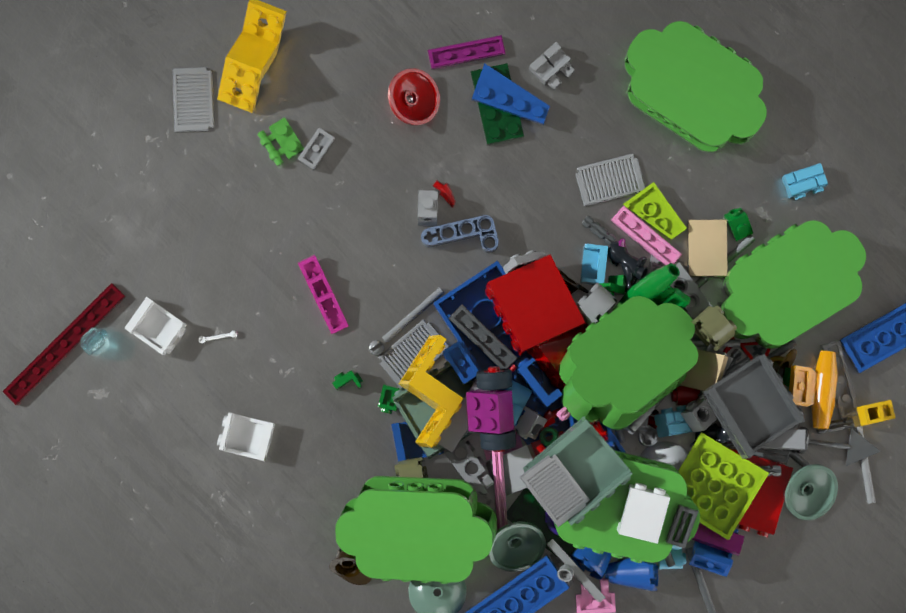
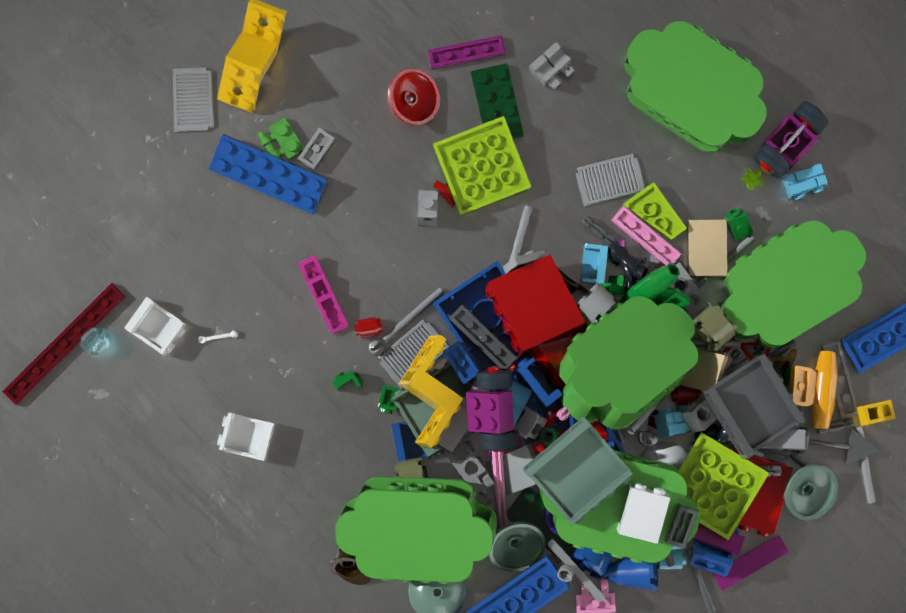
(268, 173): none -> blue plate
(368, 327): none -> red brick
(456, 227): sand blue beam -> none
(482, 165): none -> lime plate
(503, 94): blue wing -> none
(521, 231): none -> light grey bar
(555, 489): light grey window -> none
(752, 178): none -> clear neon green plant
(752, 562): none -> magenta tile
(791, 139): none -> brick

